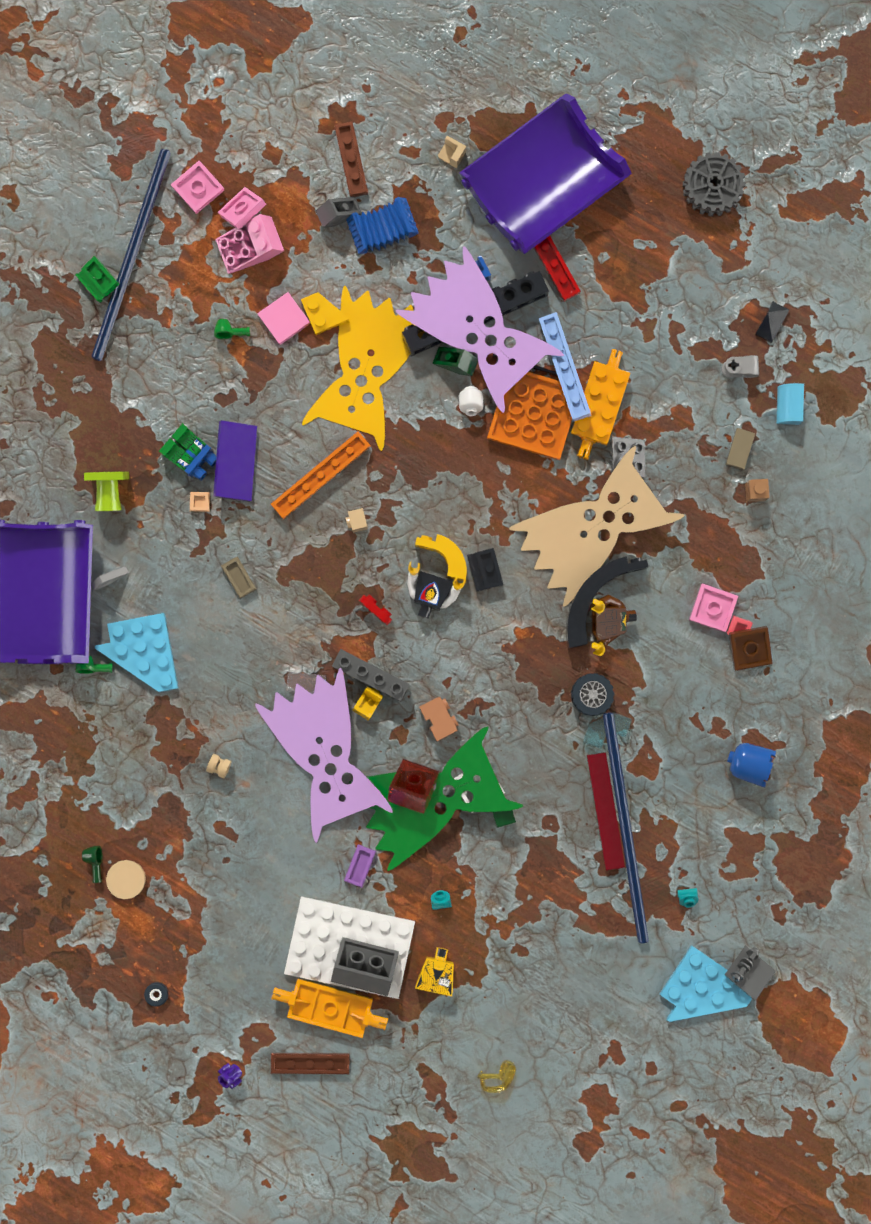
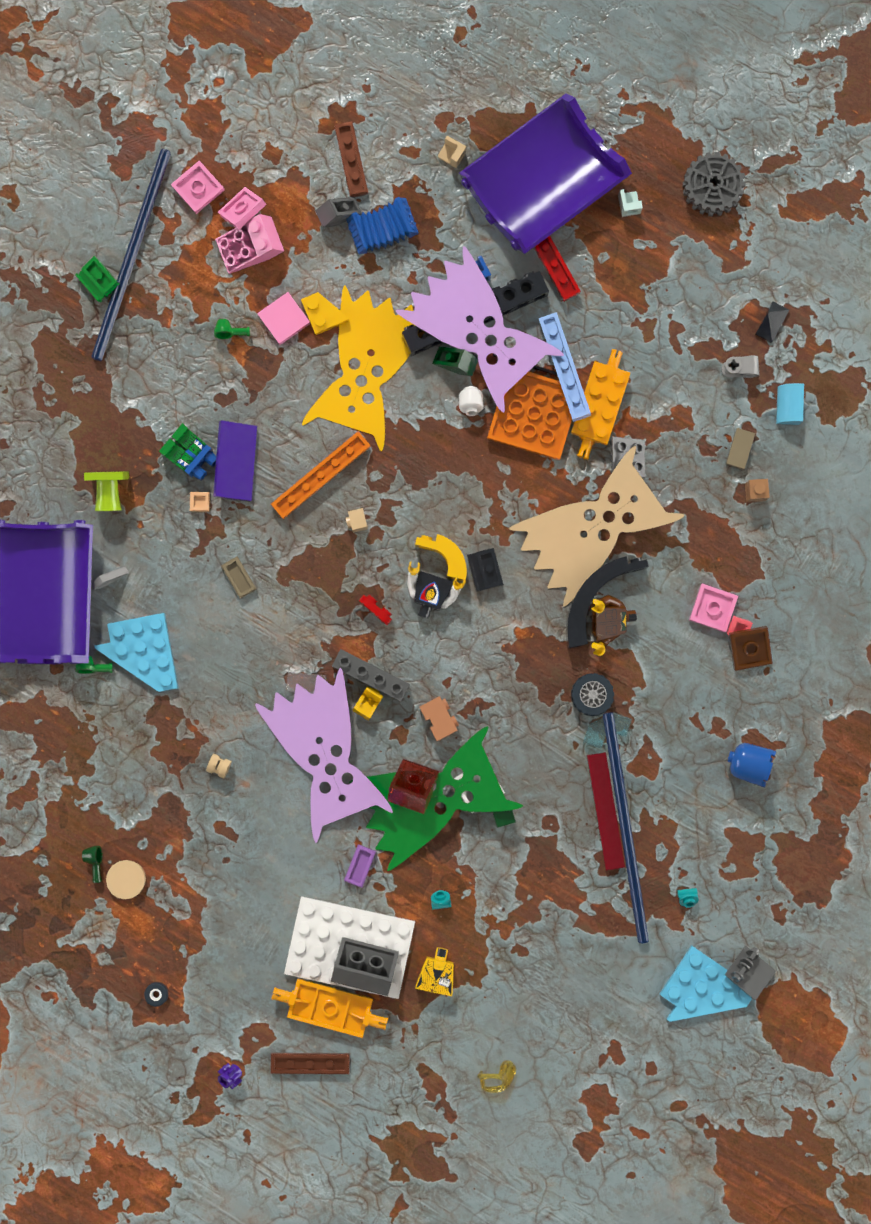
(629, 203): none -> light aqua panel

